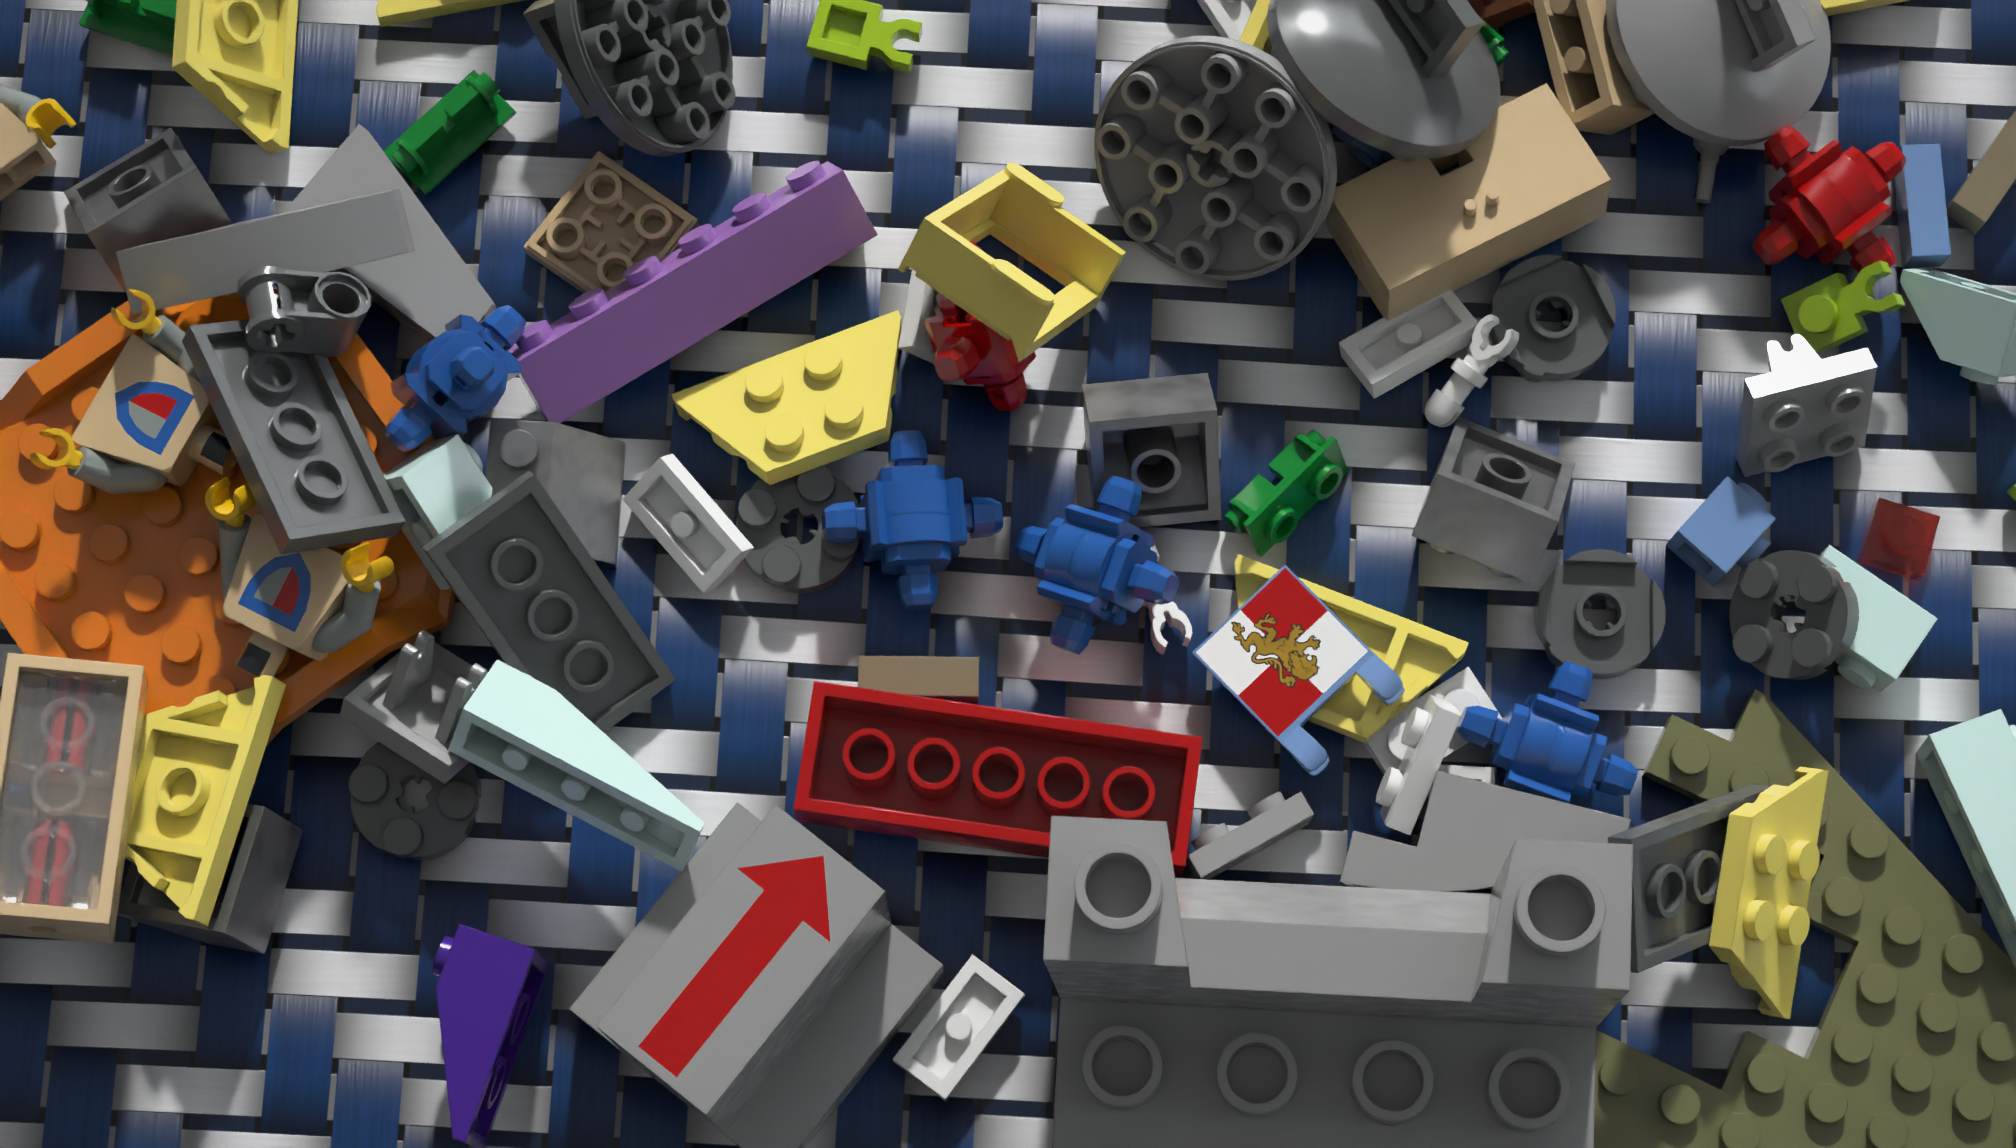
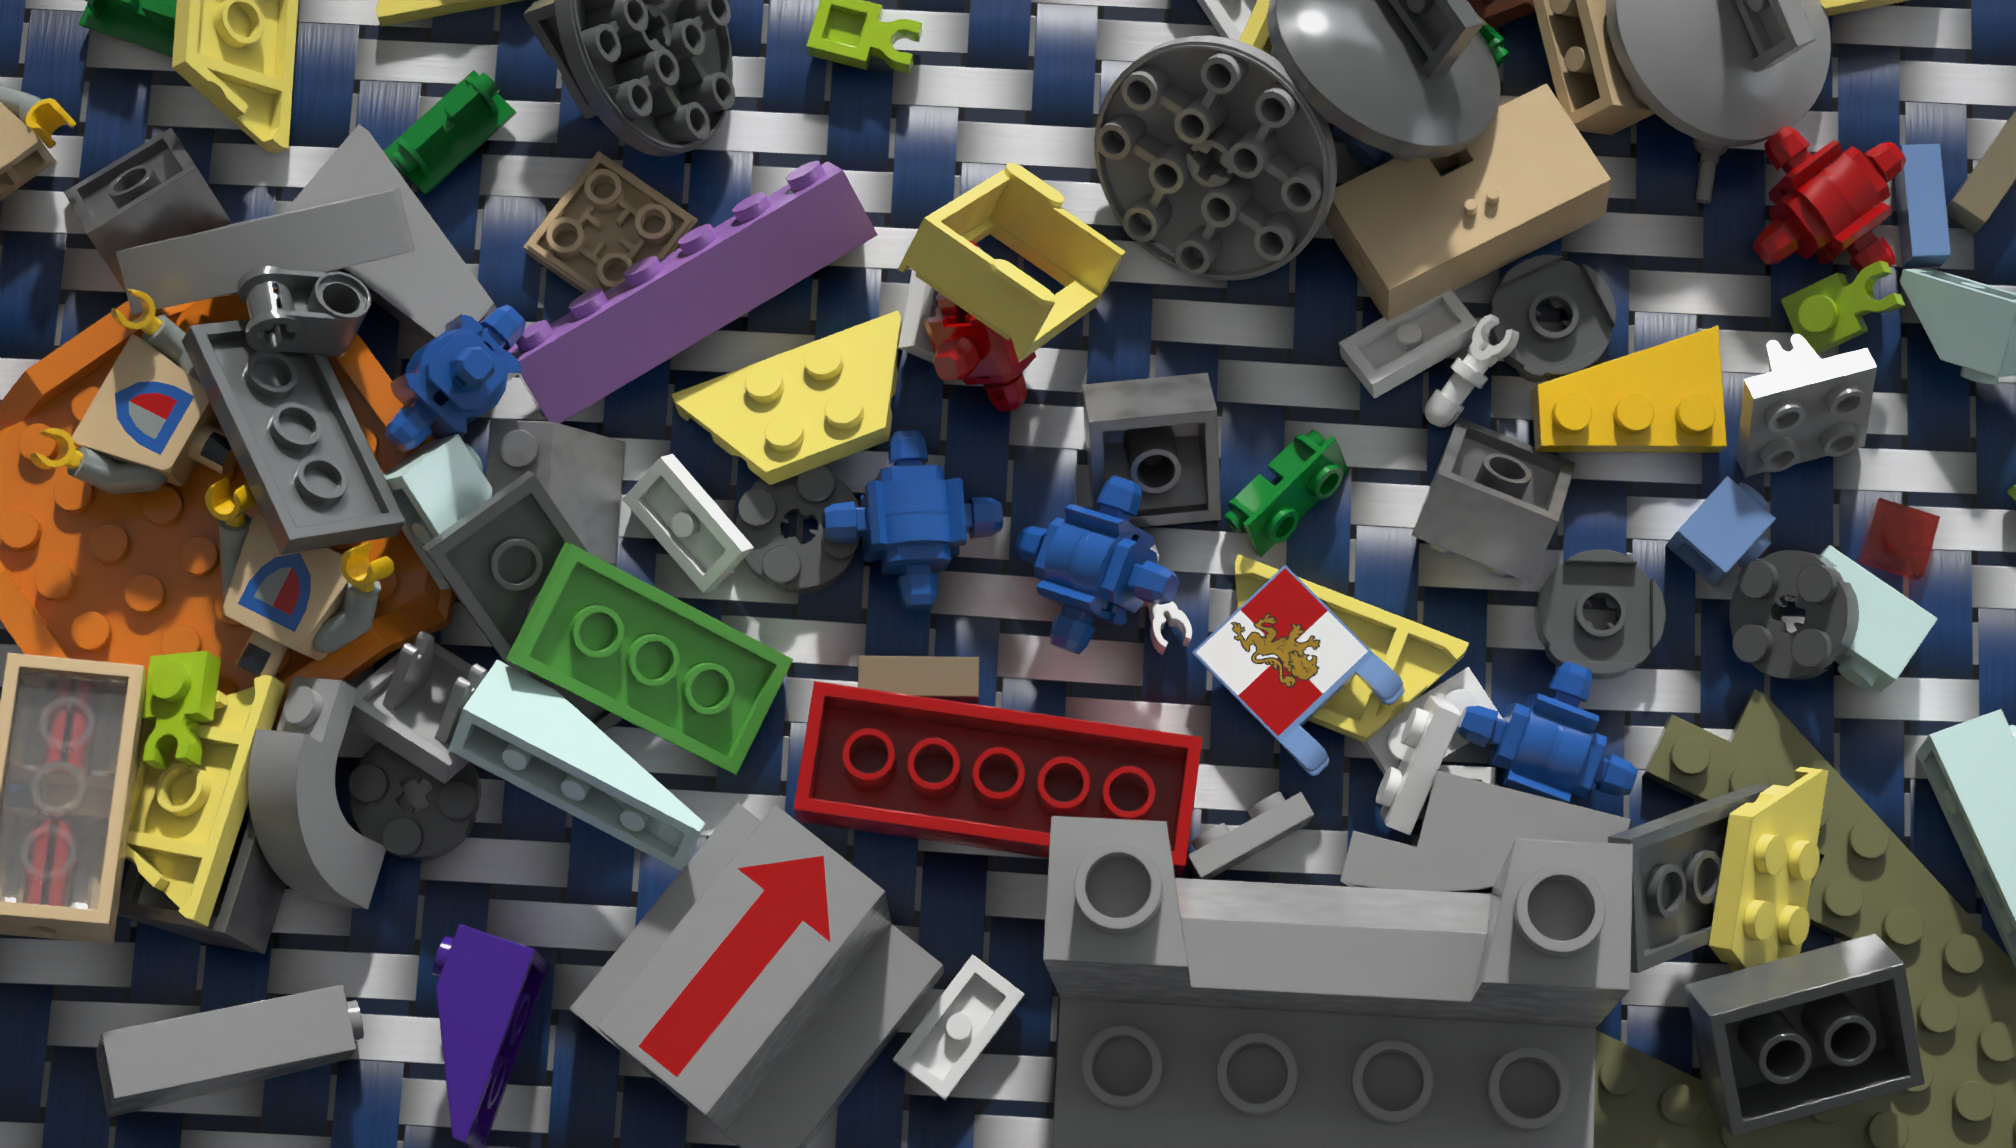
(177, 698): none -> lime plate
(225, 1048): none -> light grey slope
(297, 802): none -> light grey arch
(649, 658): none -> bright green plate
(1638, 403): none -> yellow wing
(1805, 1034): none -> dark grey brick

